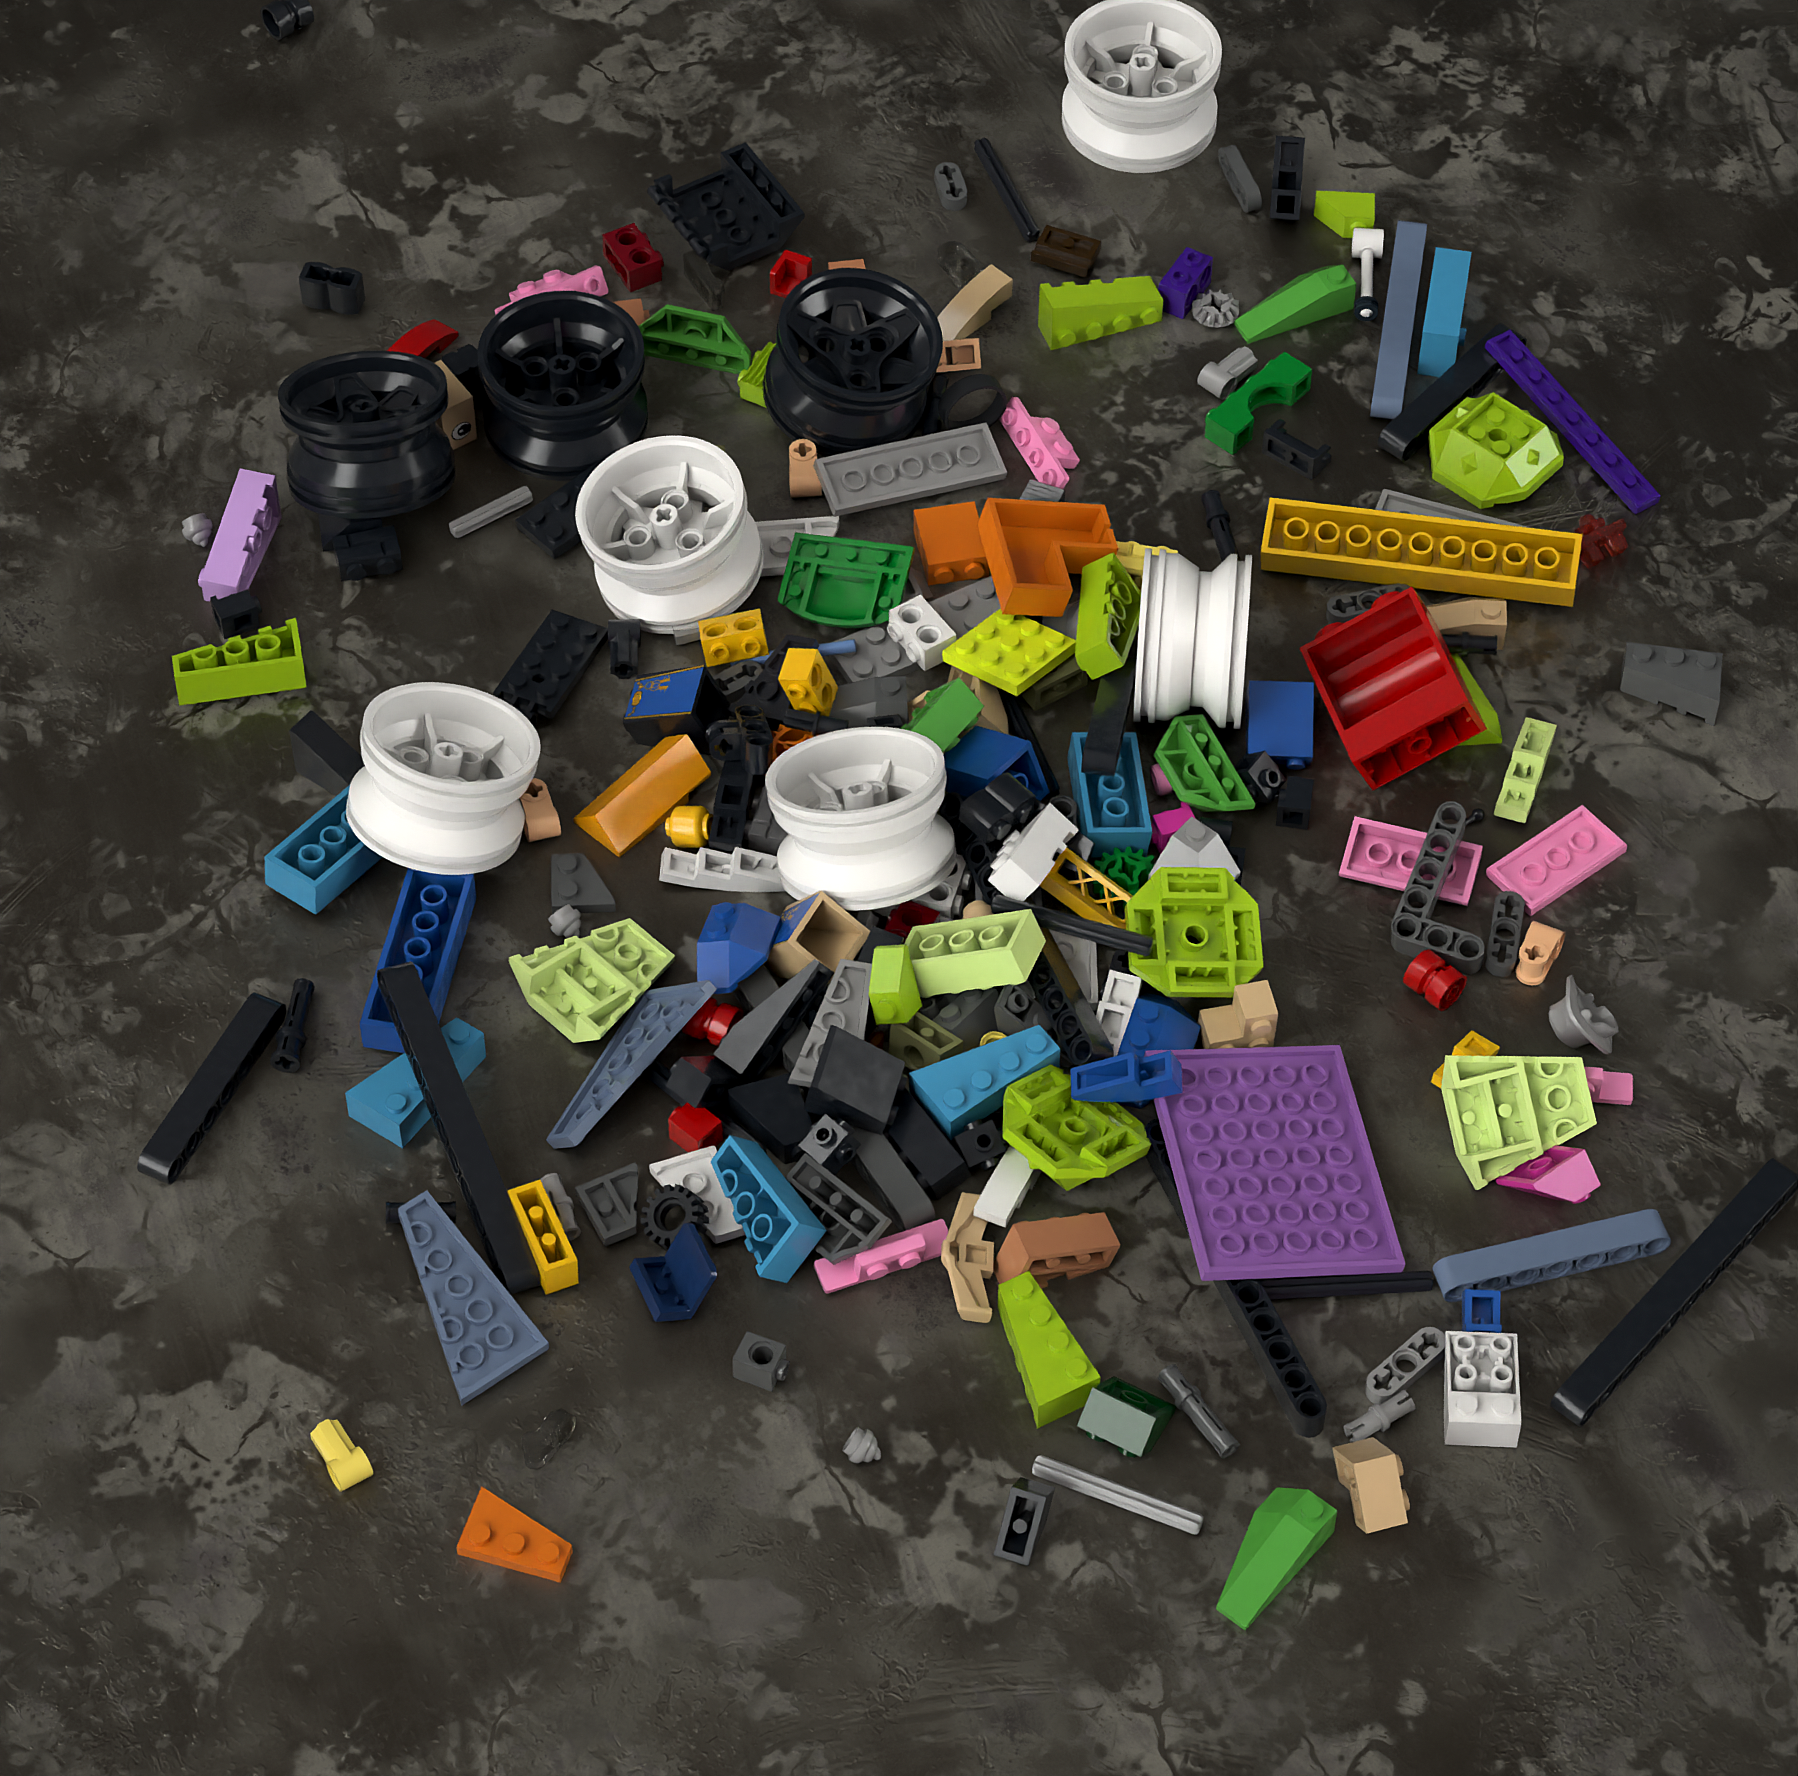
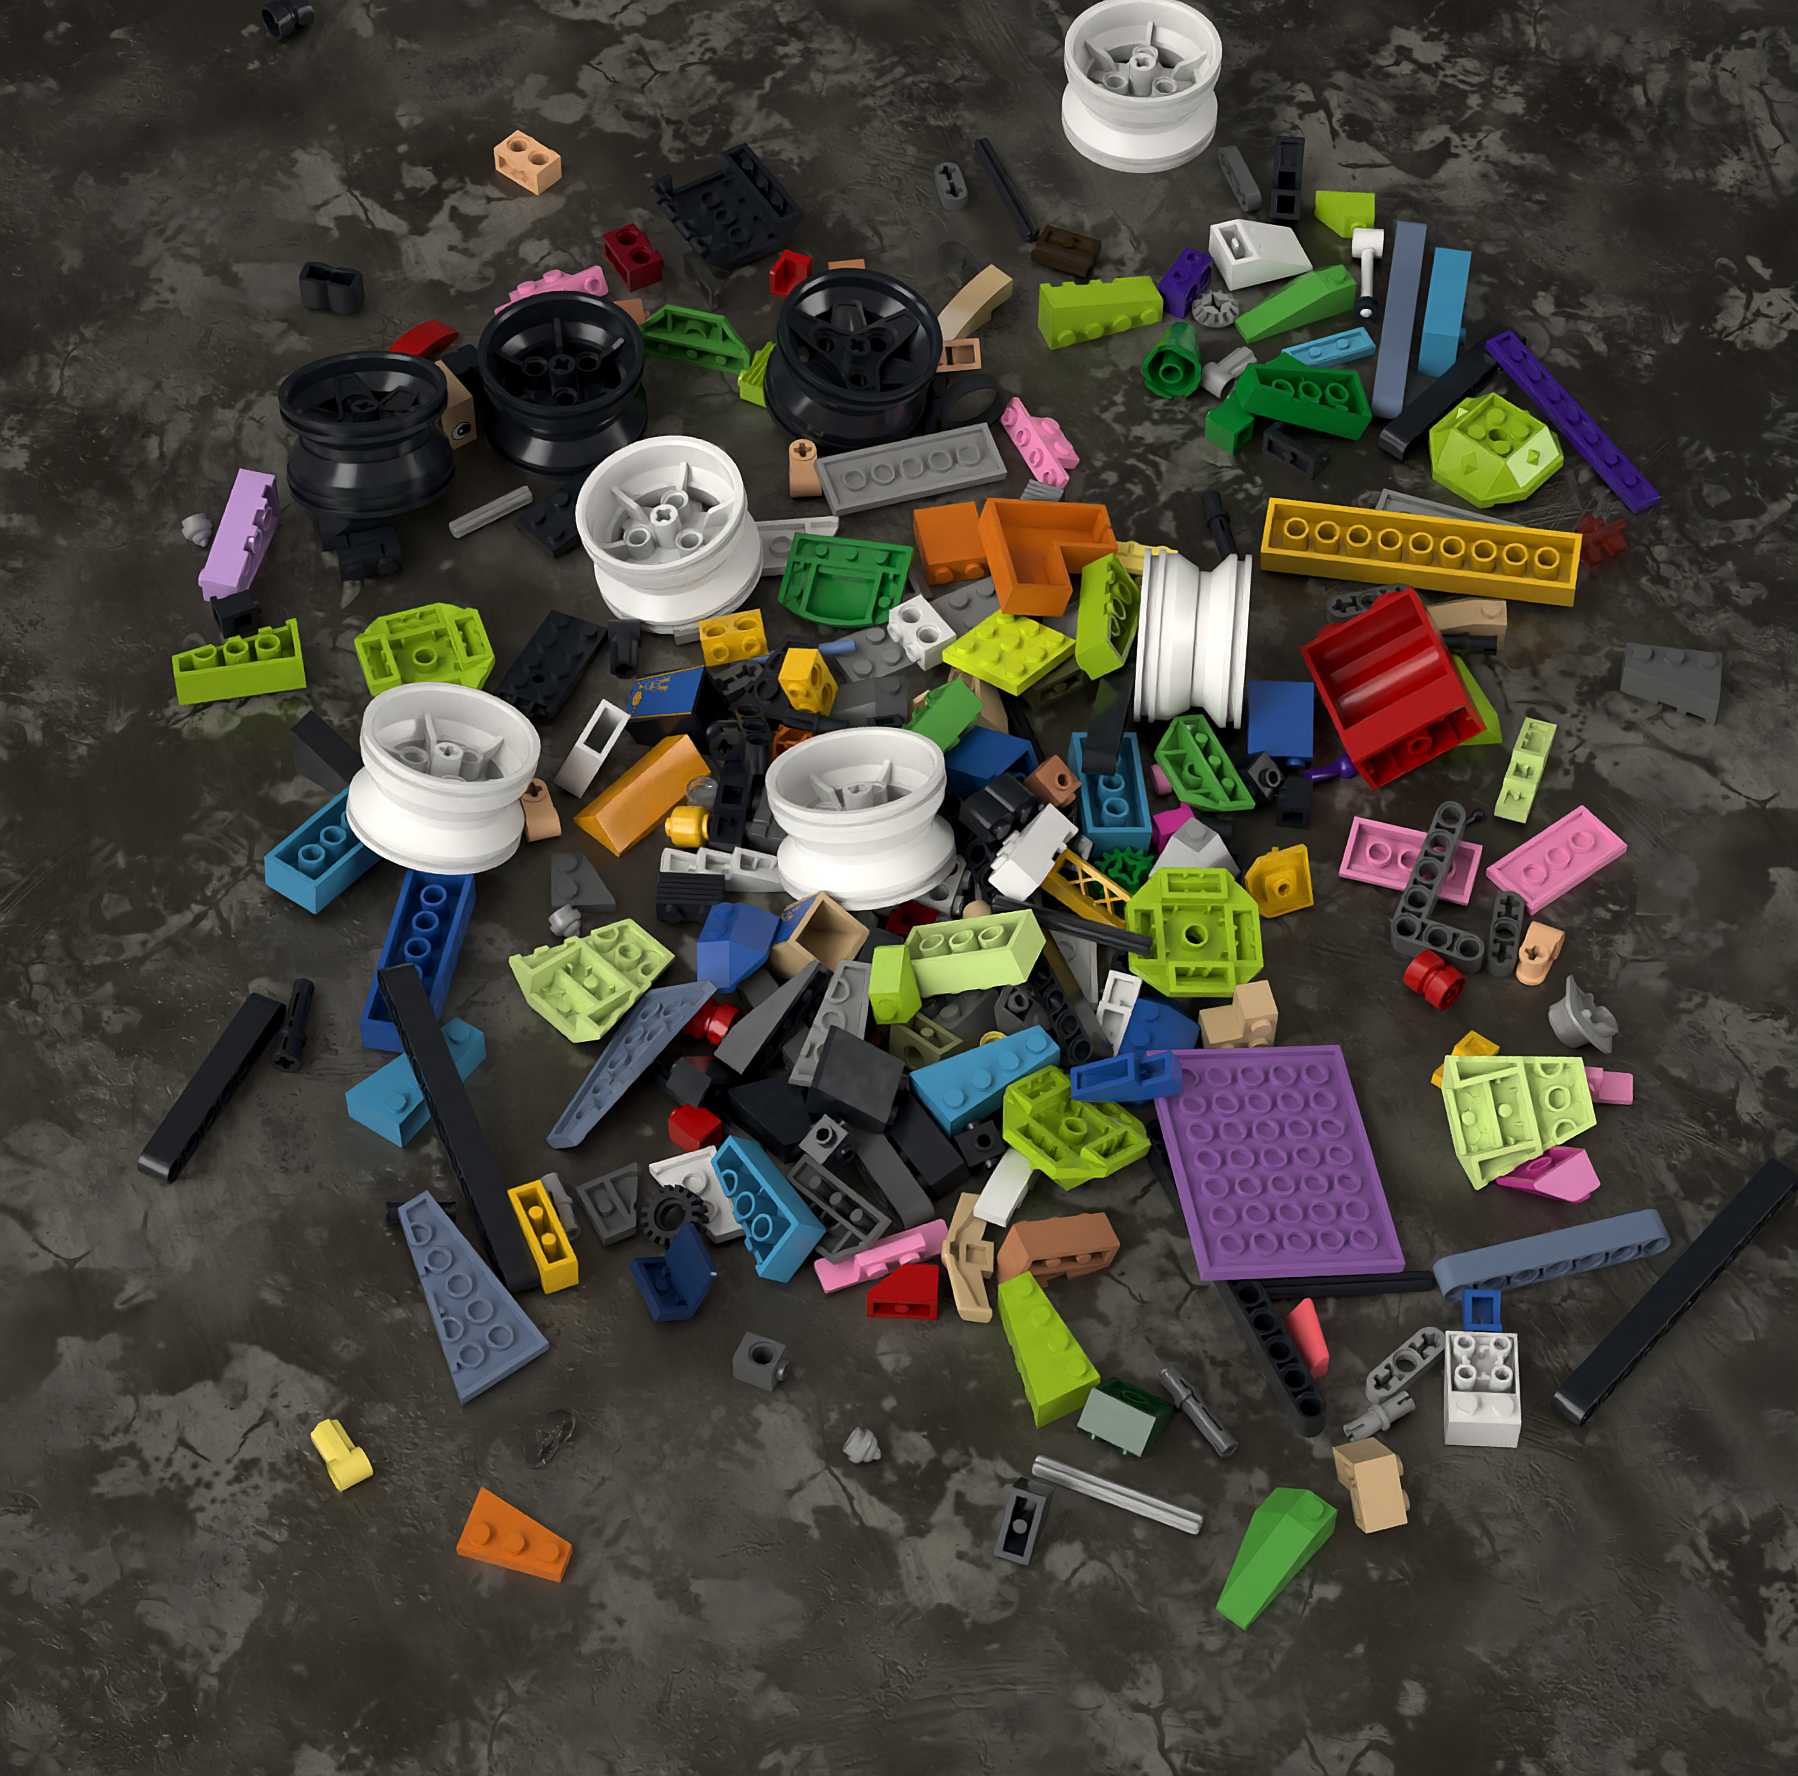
(425, 646): none -> lime piece
(528, 162): none -> light nougat brick
(591, 748): none -> white brick
(688, 895): none -> black brick
(702, 792): none -> clear wheel
(906, 1293): none -> red slope
(1053, 783): none -> nougat brick
(1174, 362): none -> green cone
(1255, 252): none -> white slope
(1280, 881): none -> yellow piece
(1306, 397): none -> green wedge
(1308, 1337): none -> coral slope
(1334, 349): none -> medium azure tile
(1343, 768): none -> dark purple bar

